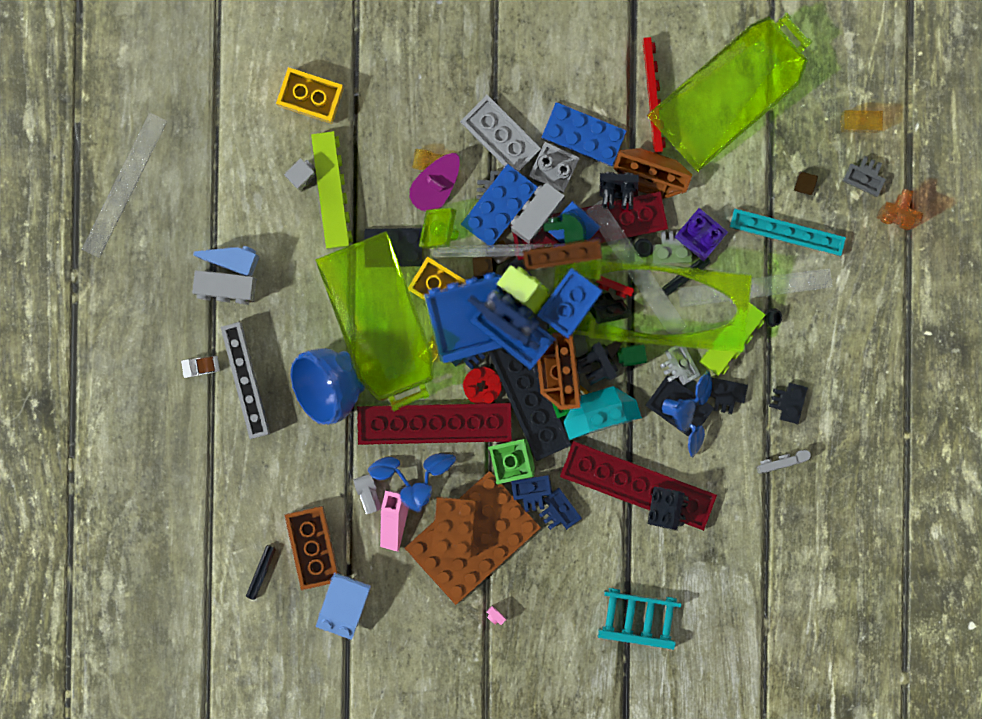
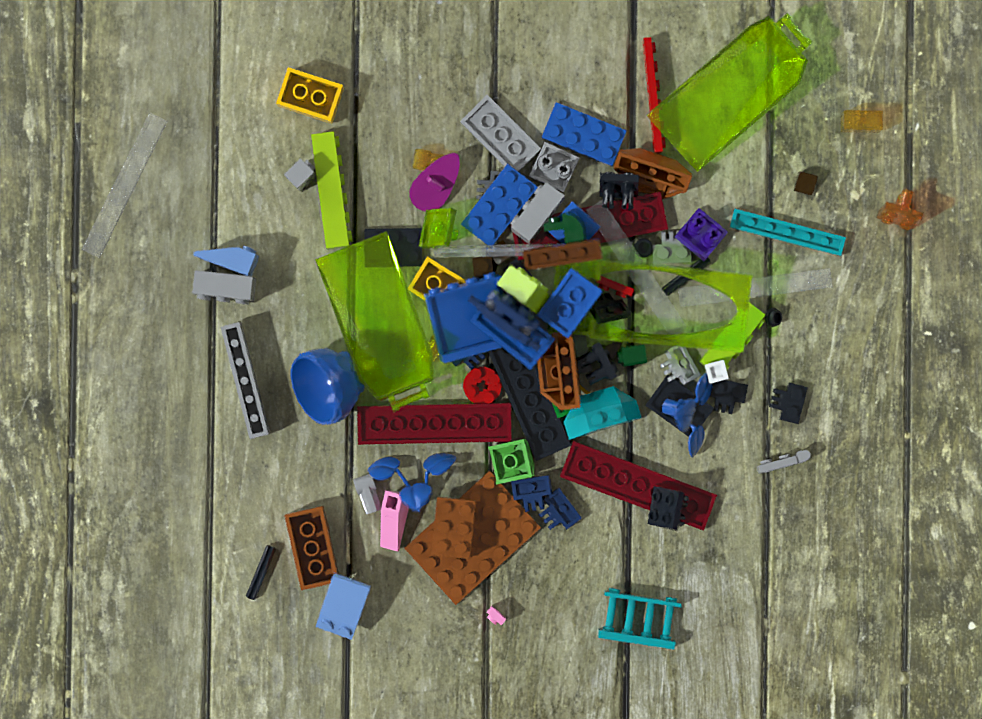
(200, 366): leg -> none
(716, 371): none -> white plate
(865, 177): dark grey hinge -> none

